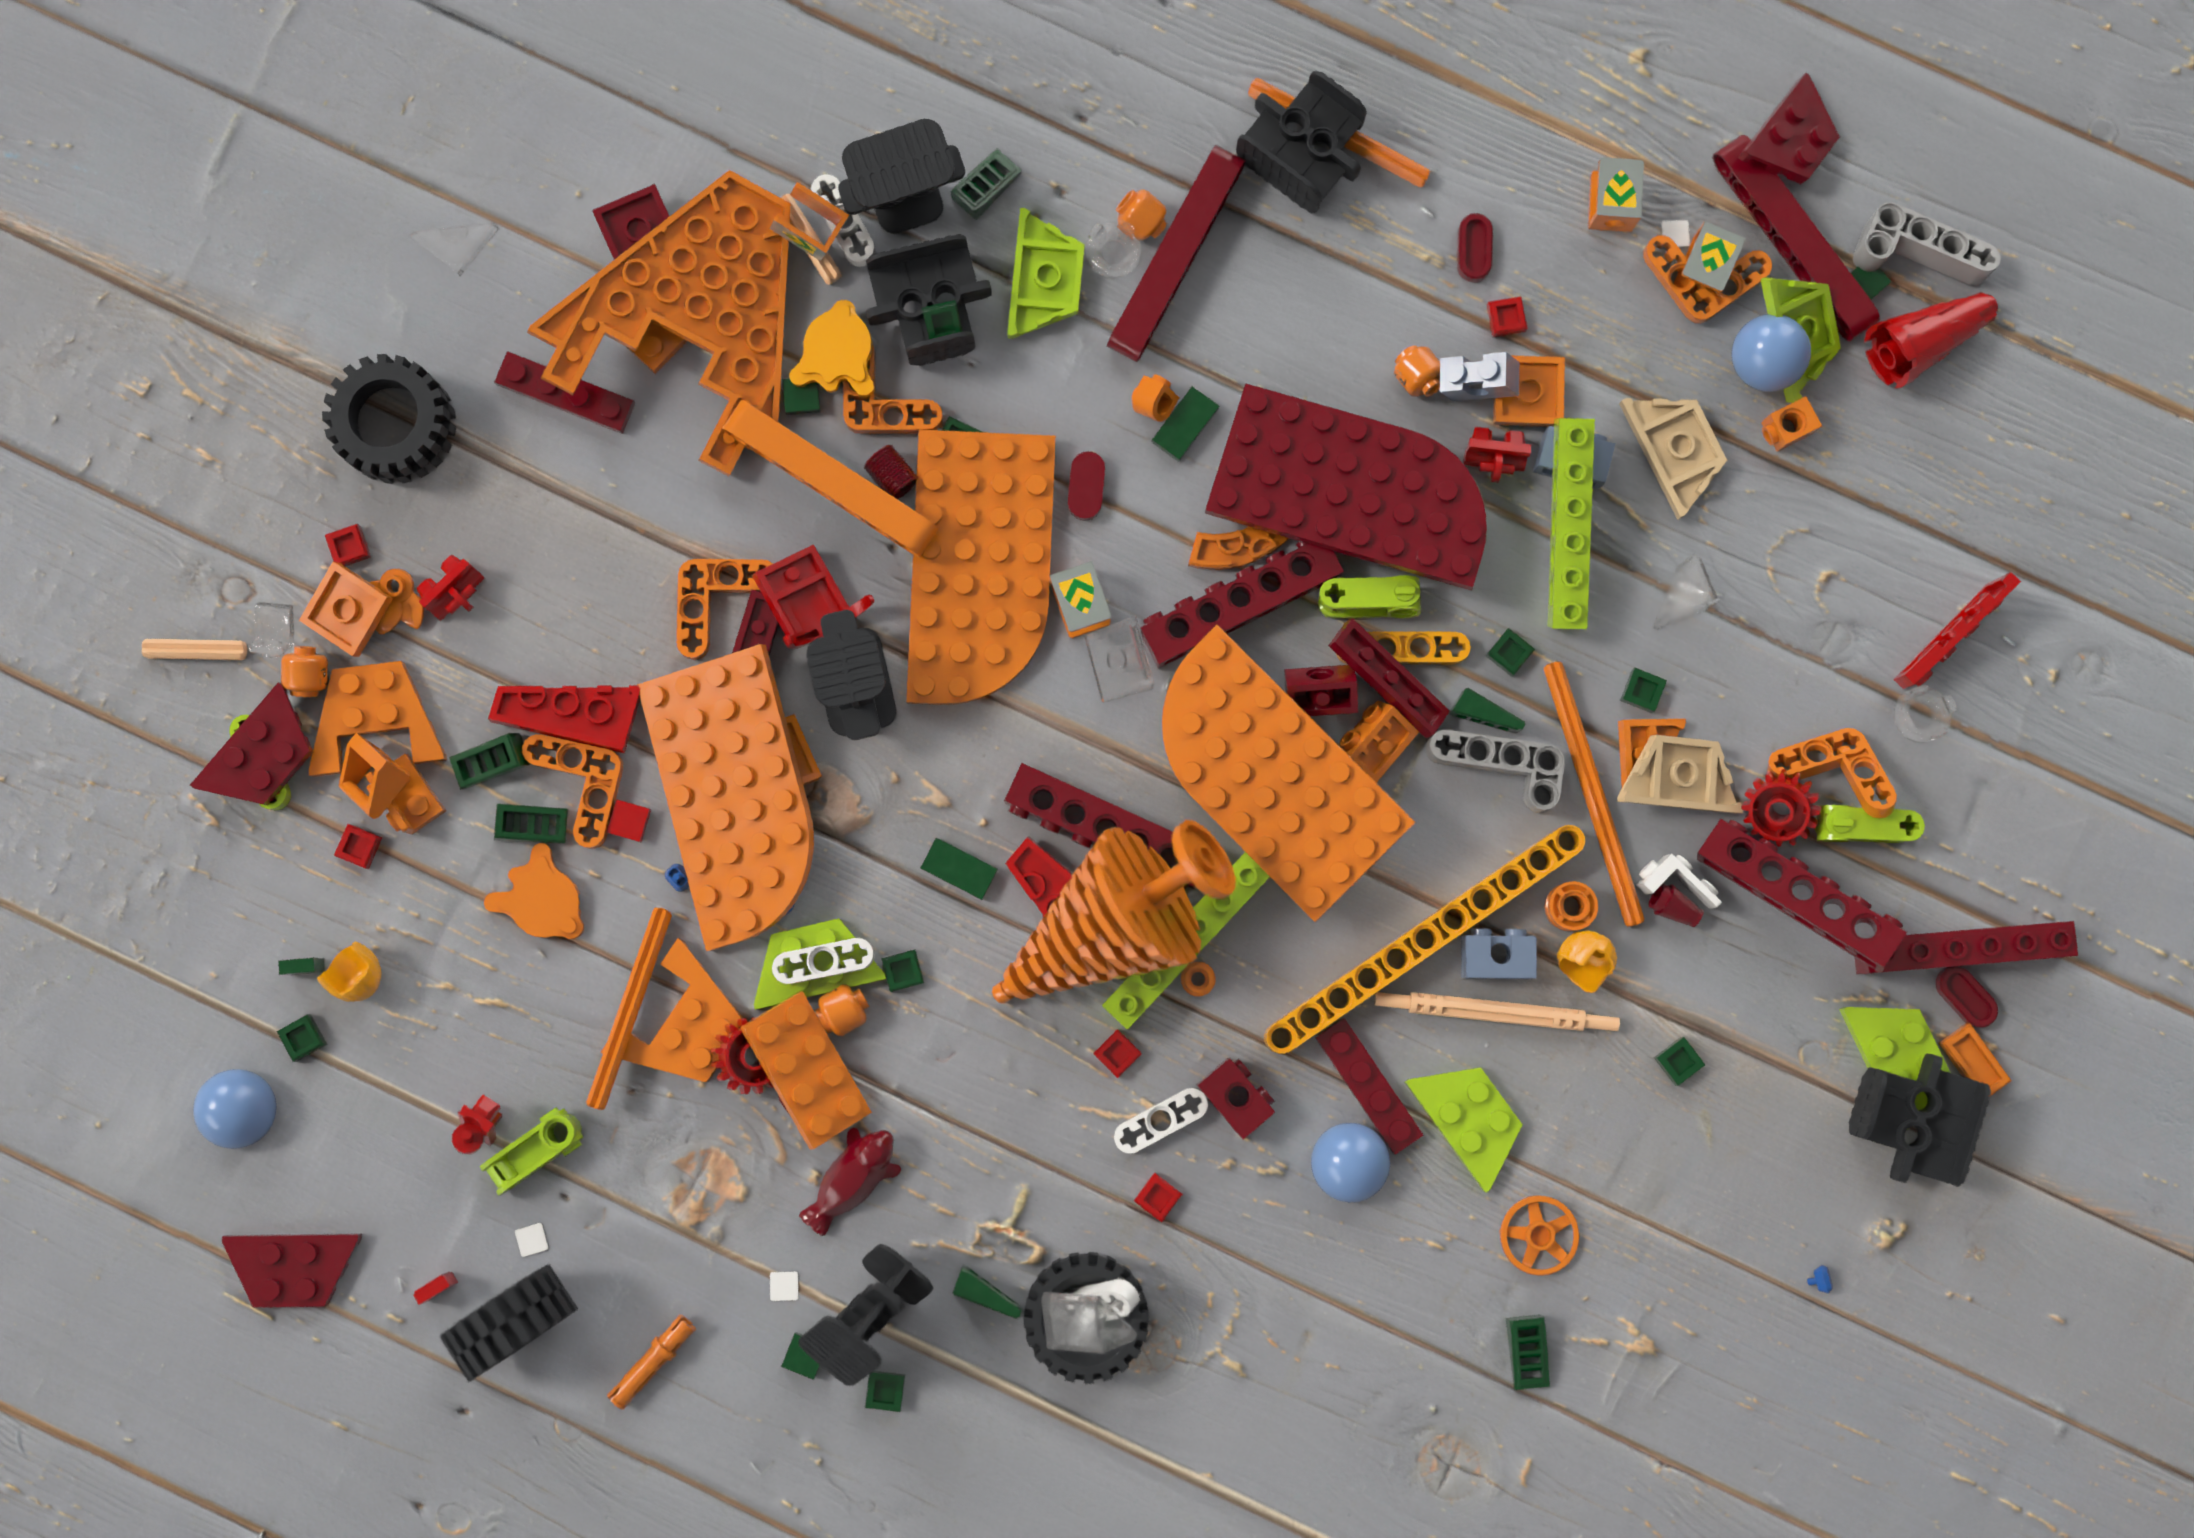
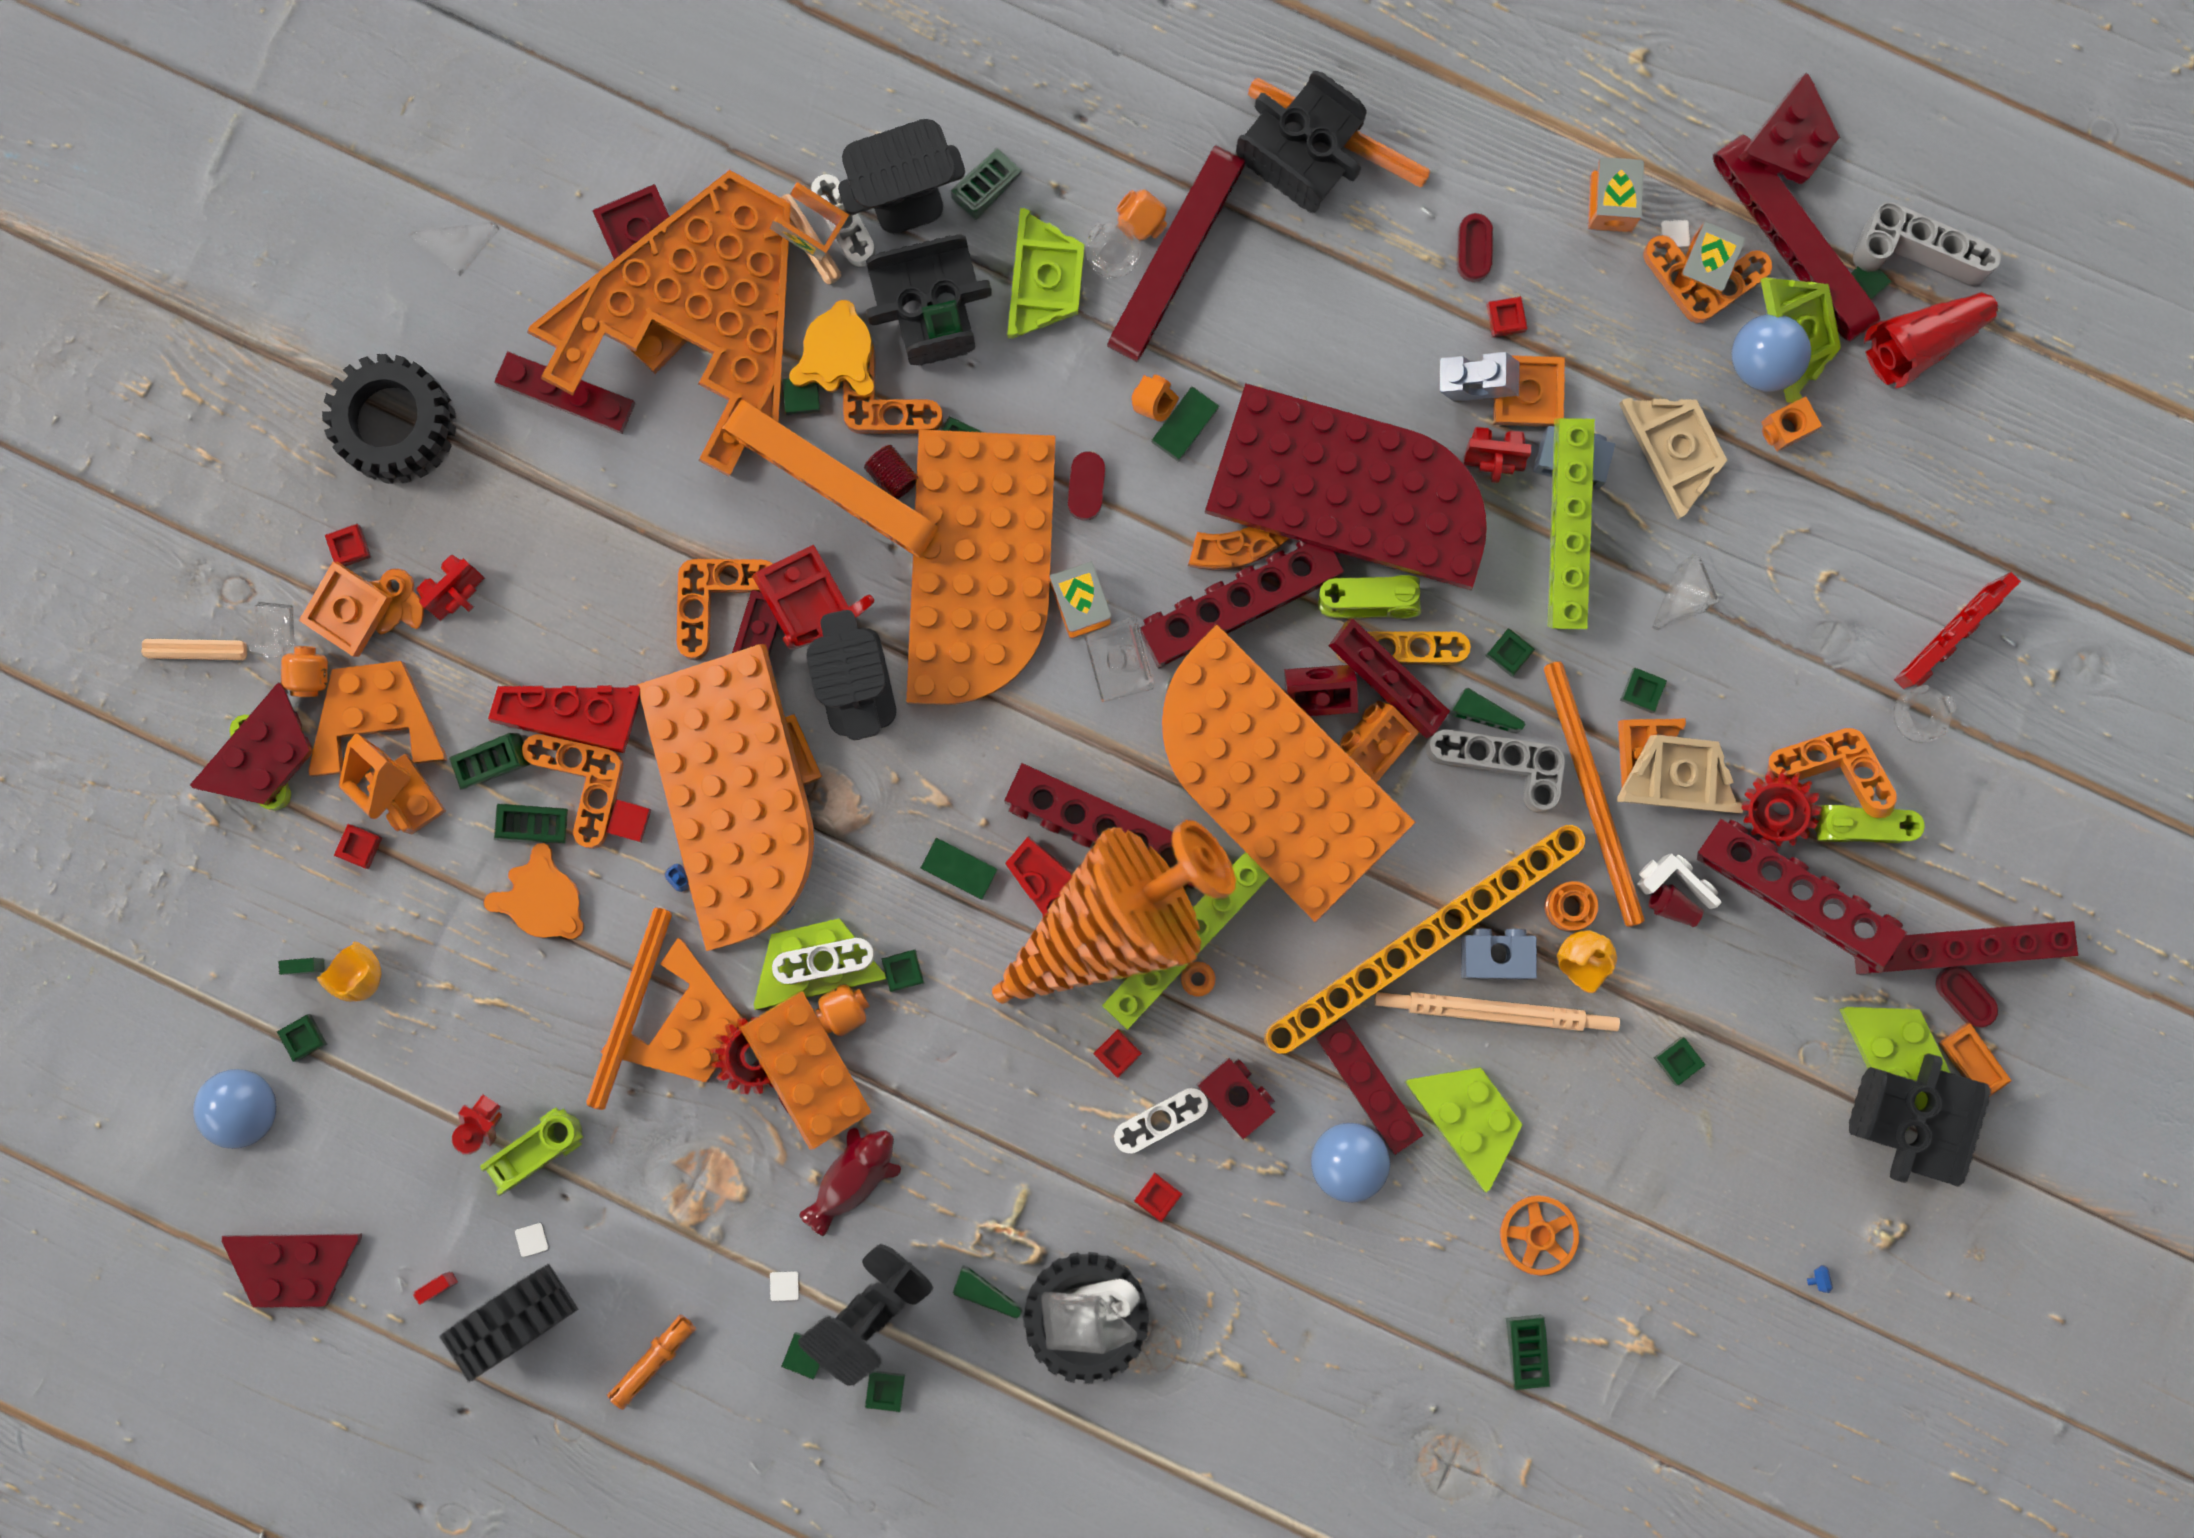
(1418, 371): orange head -> none

